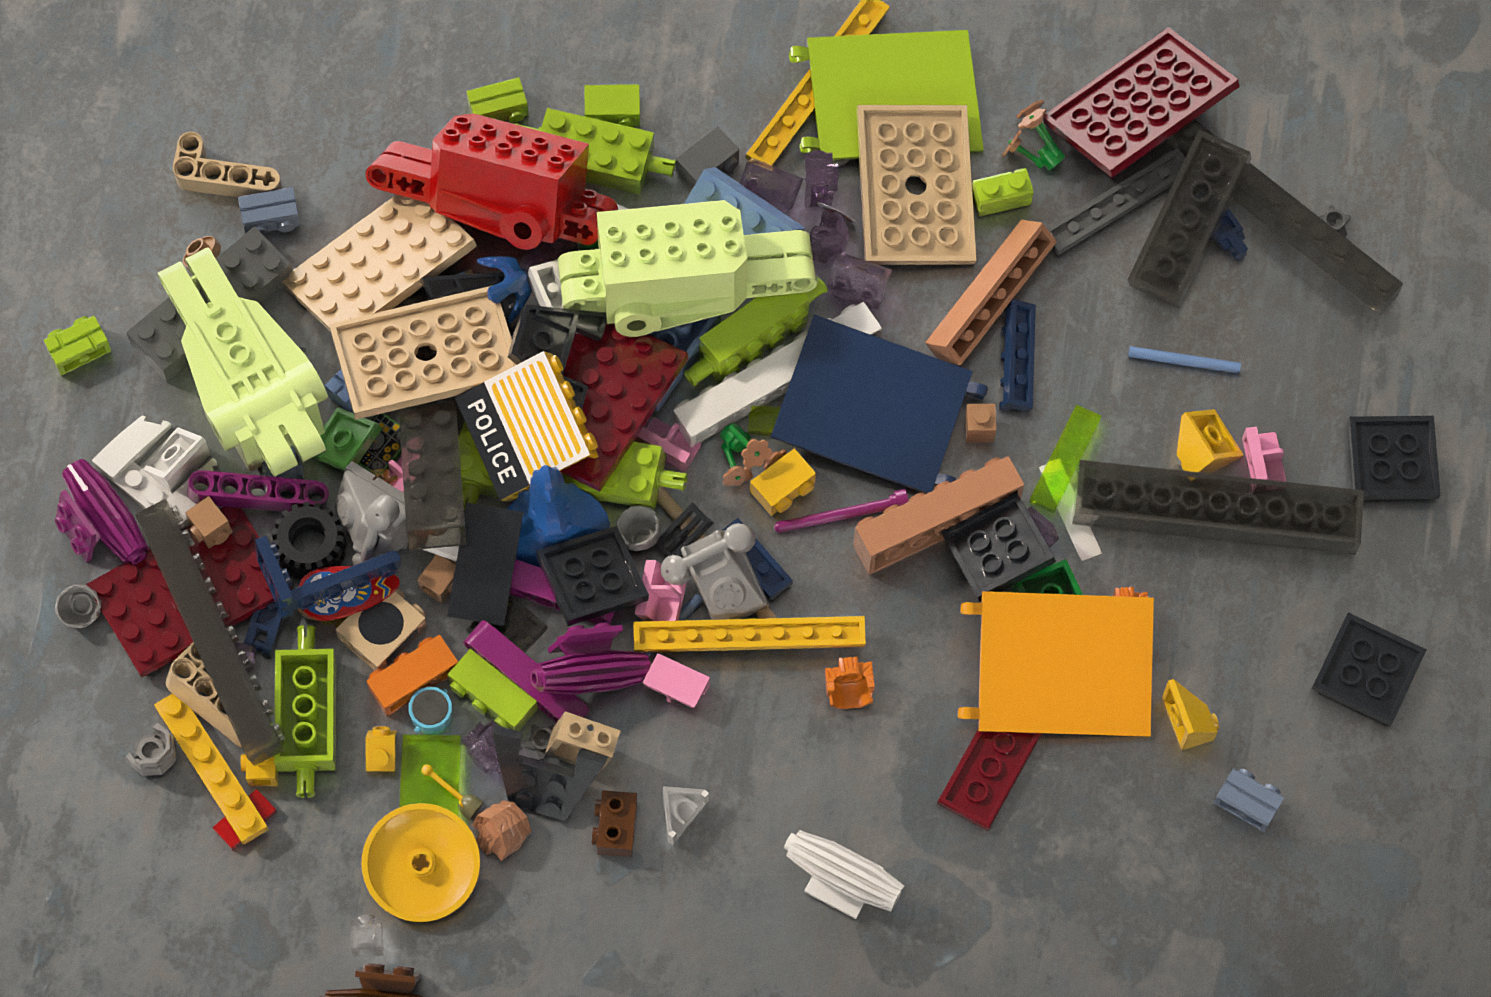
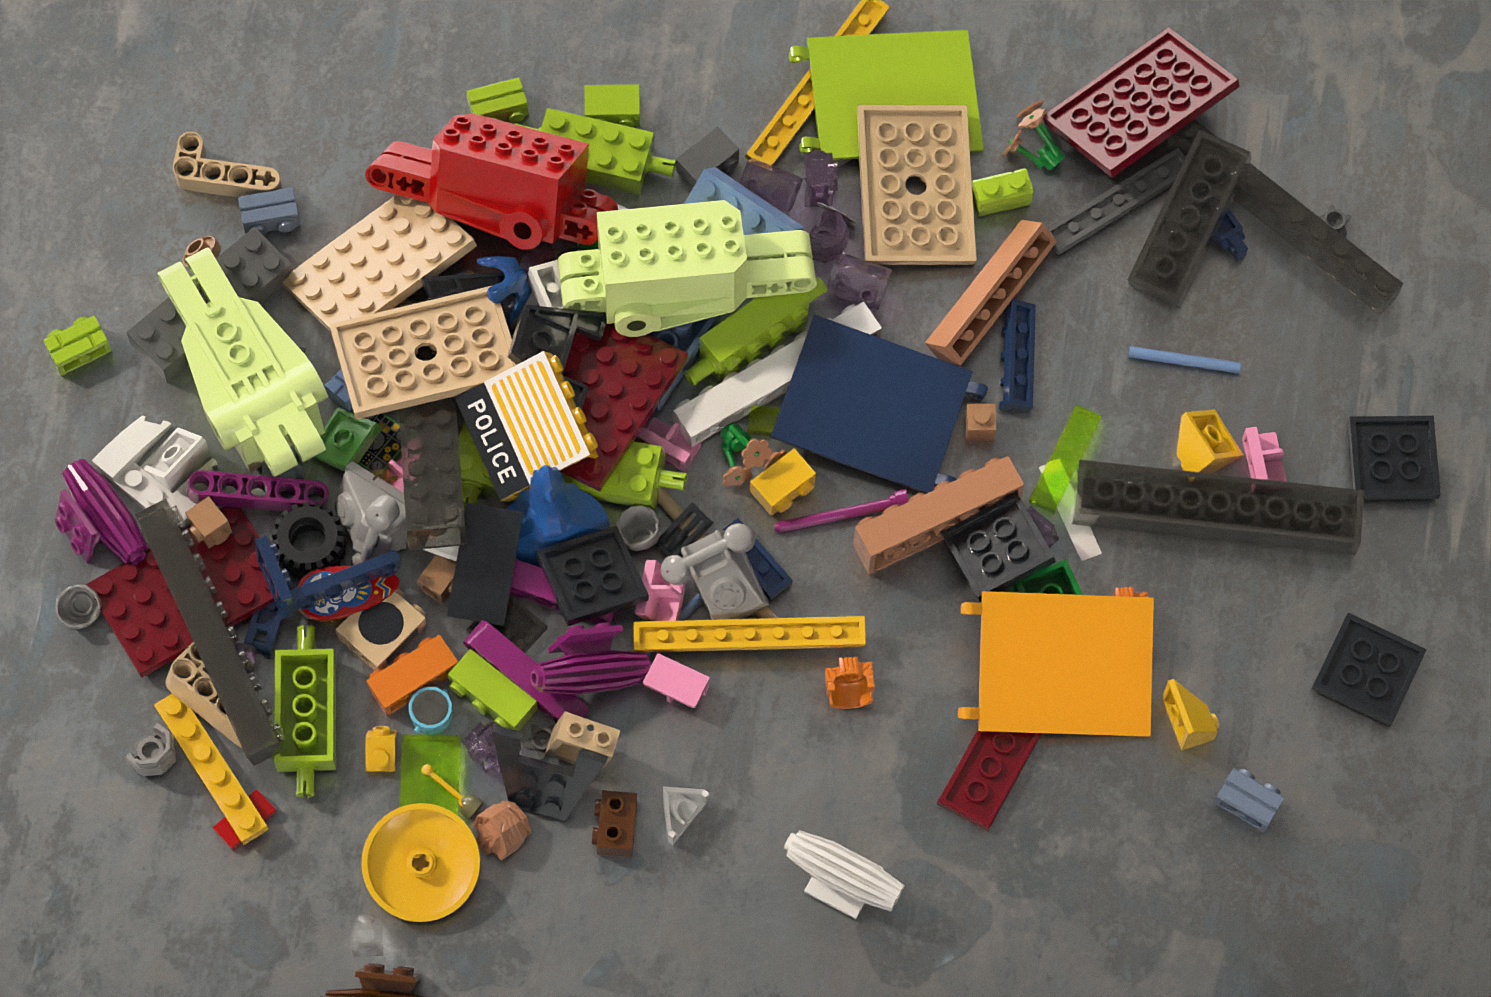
(261, 774): yellow brick -> none

